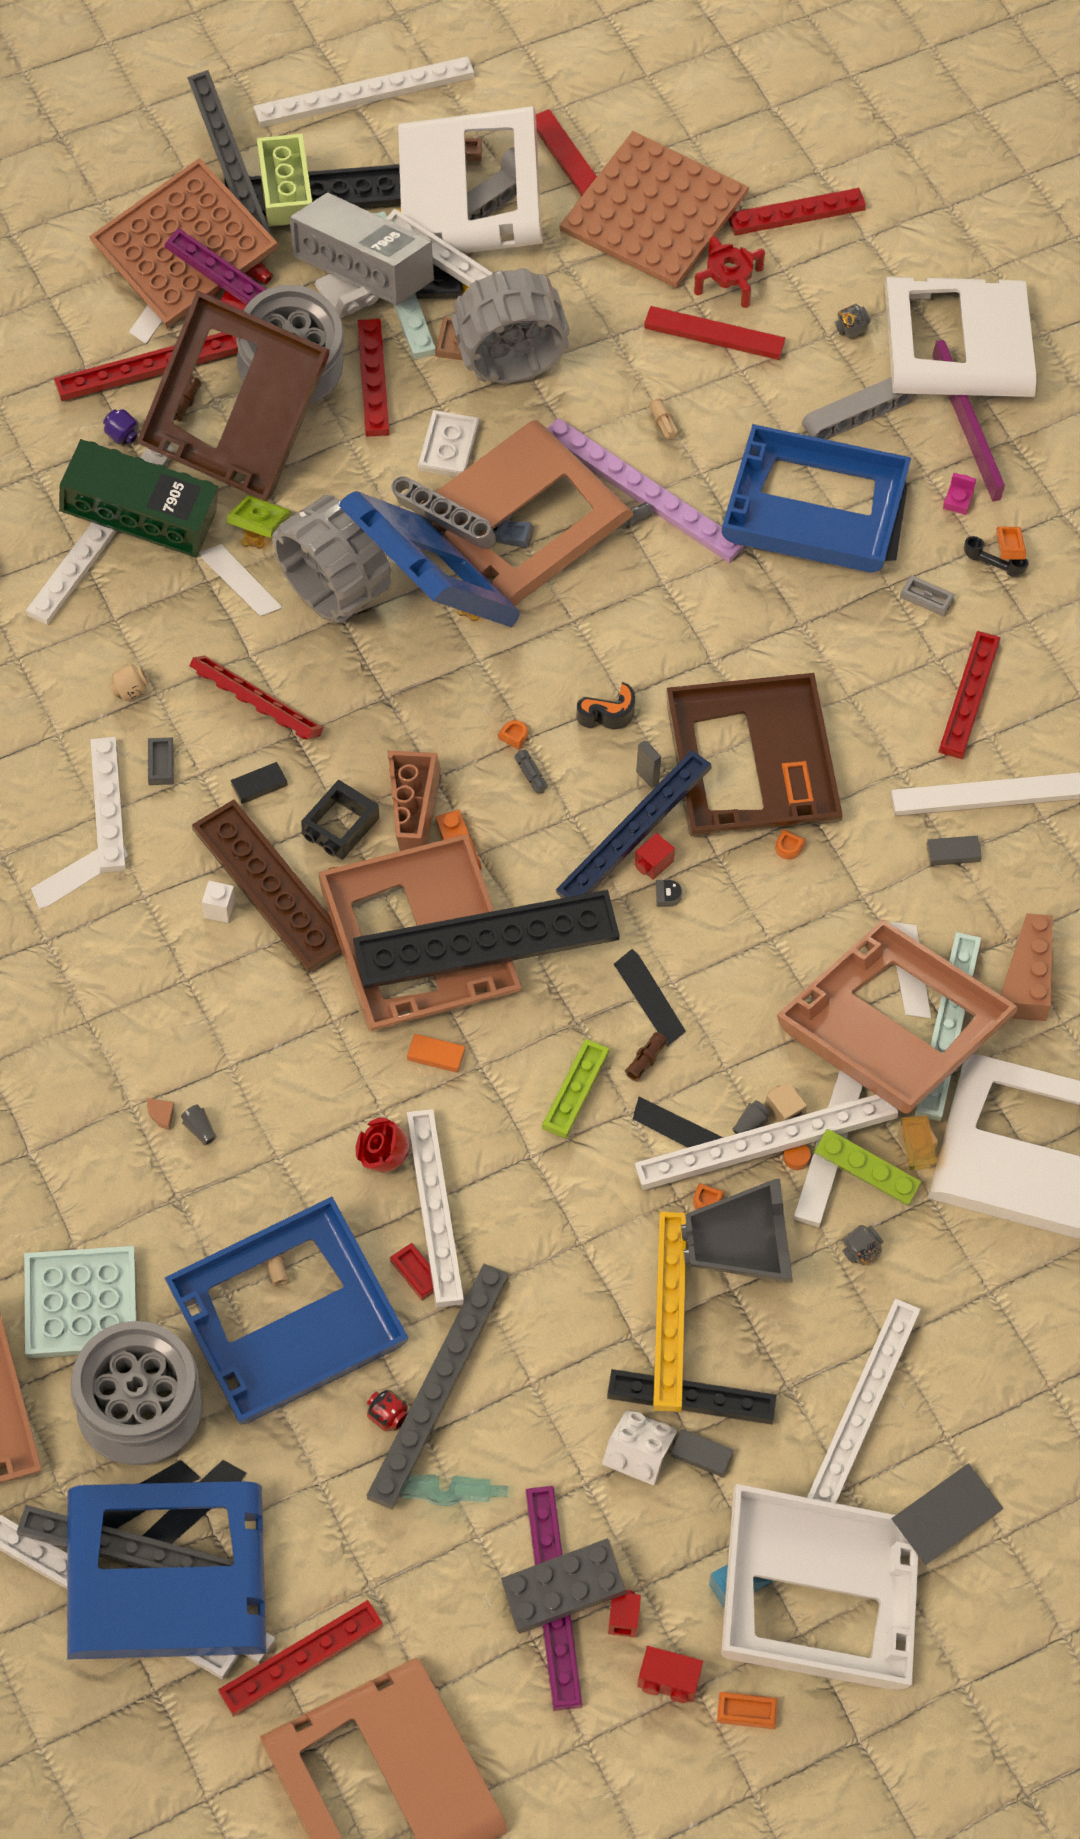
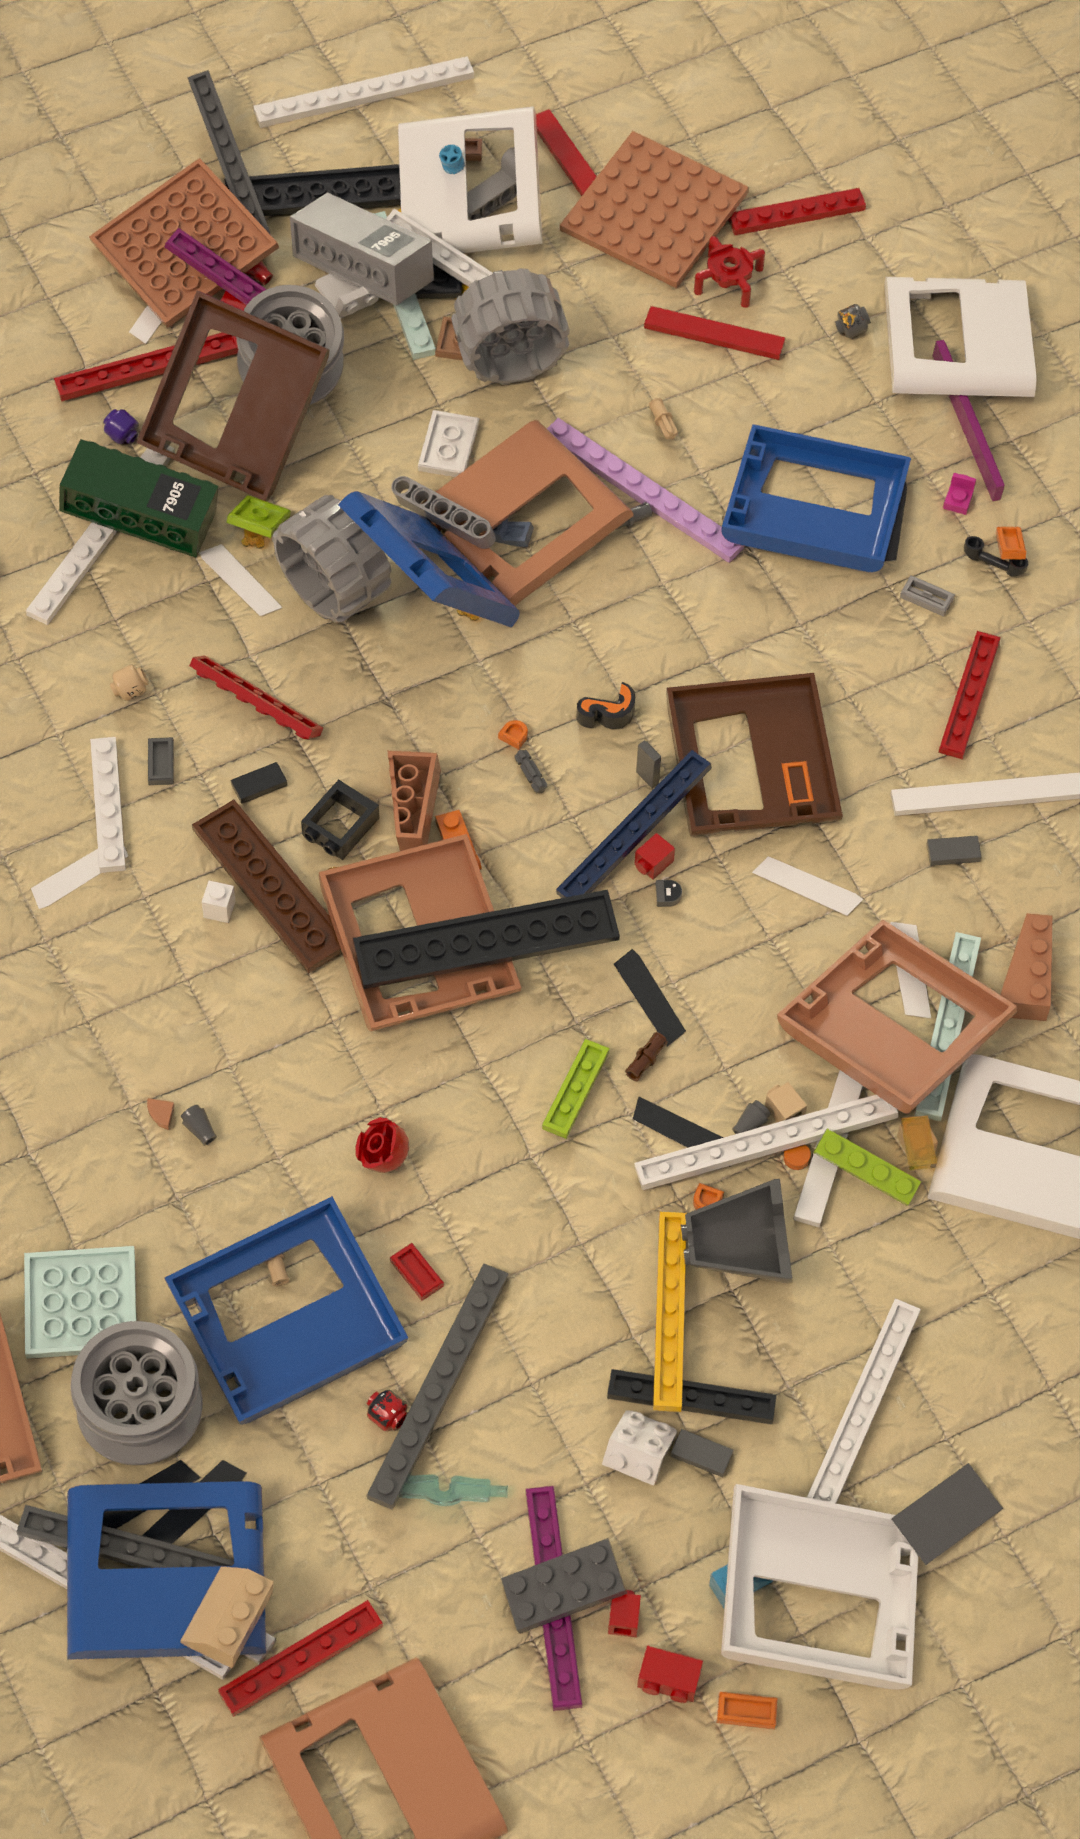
(188, 397): reddish brown pin -> none
(228, 1614): none -> tan slope
(283, 177): yellowish green brick -> none
(373, 377): red plate -> none
(434, 1208): white plate -> none
(436, 1053): orange tile -> none
(447, 155): none -> dark azure wheel
(789, 845): orange tile -> none
(808, 885): none -> white sticker
(854, 410): light grey beam -> none
(862, 1245): dark grey head -> none

